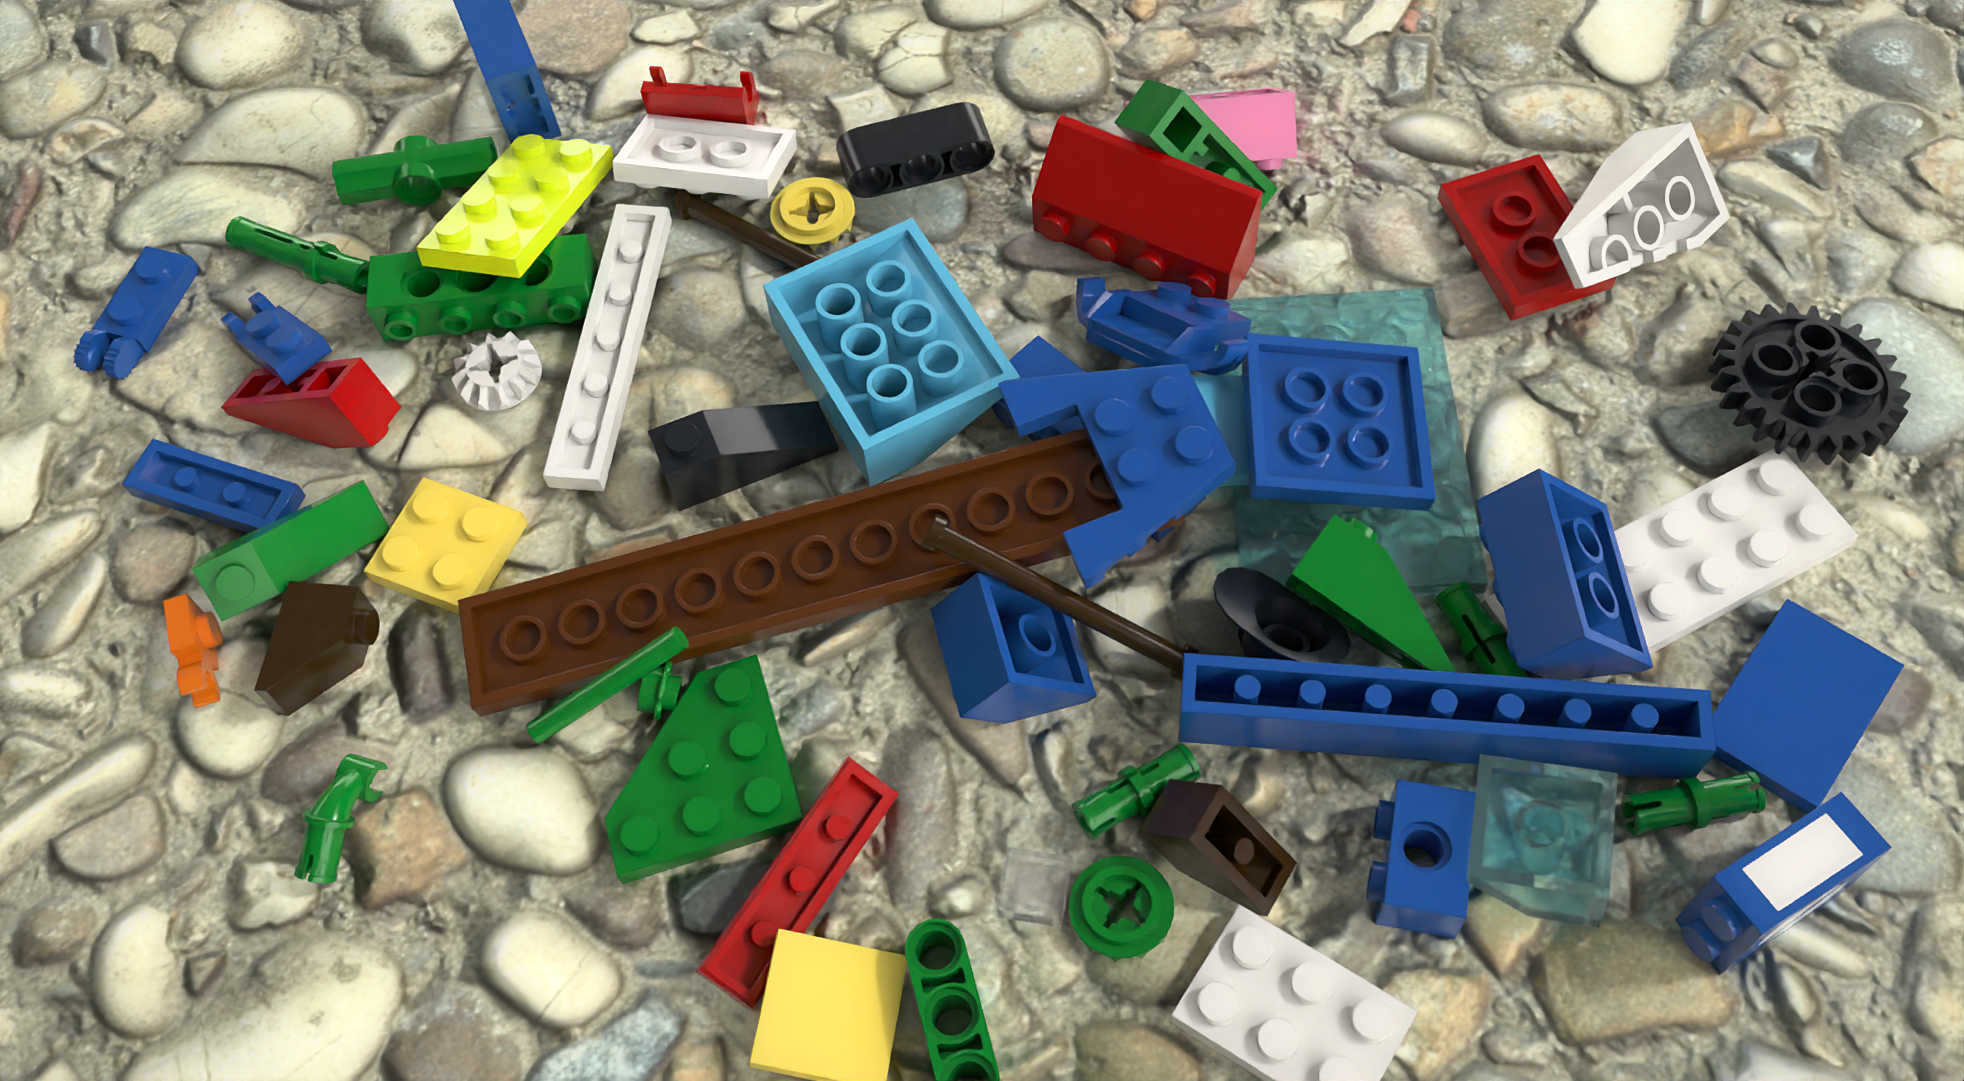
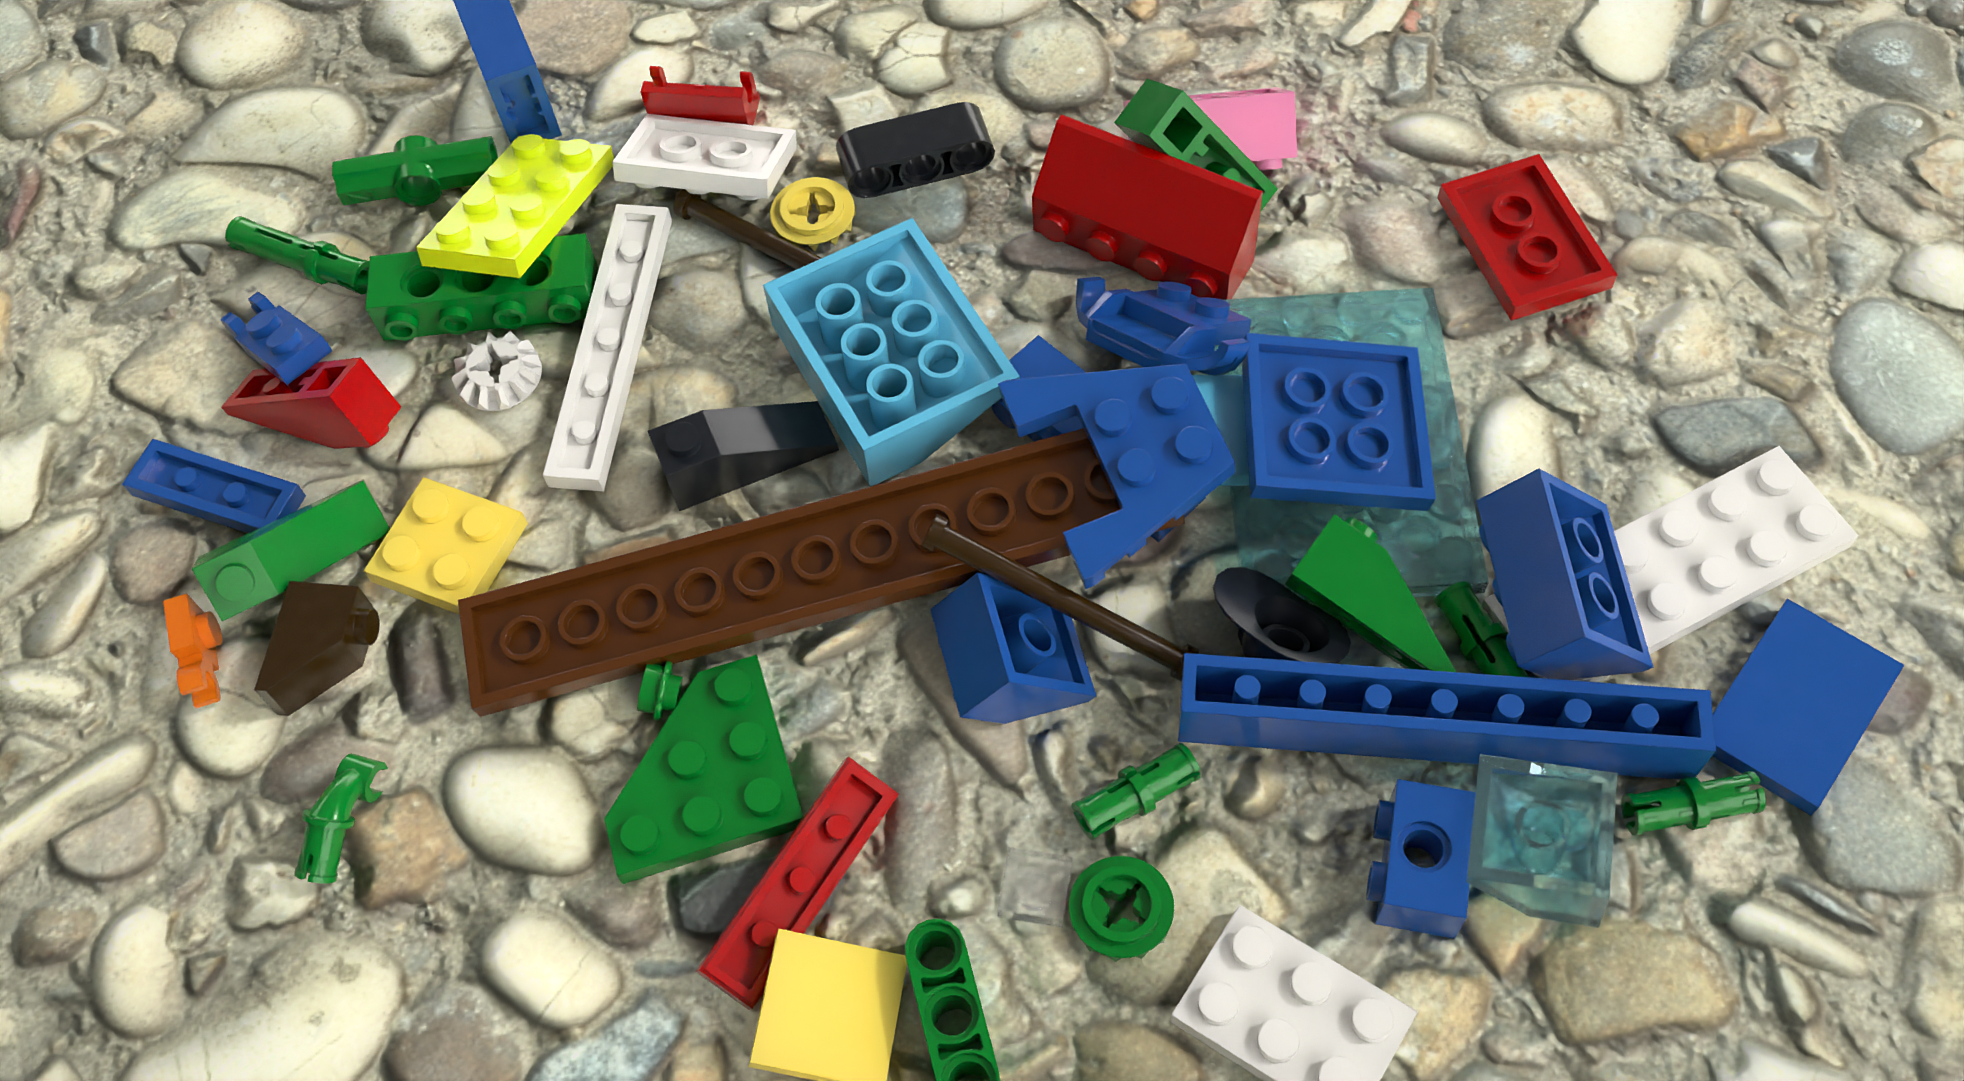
(136, 312): blue hinge -> none
(607, 684): green bar -> none
(1218, 844): dark brown slope -> none
(1642, 206): white wedge -> none
(1780, 883): blue brick -> none
(1829, 413): black gear -> none

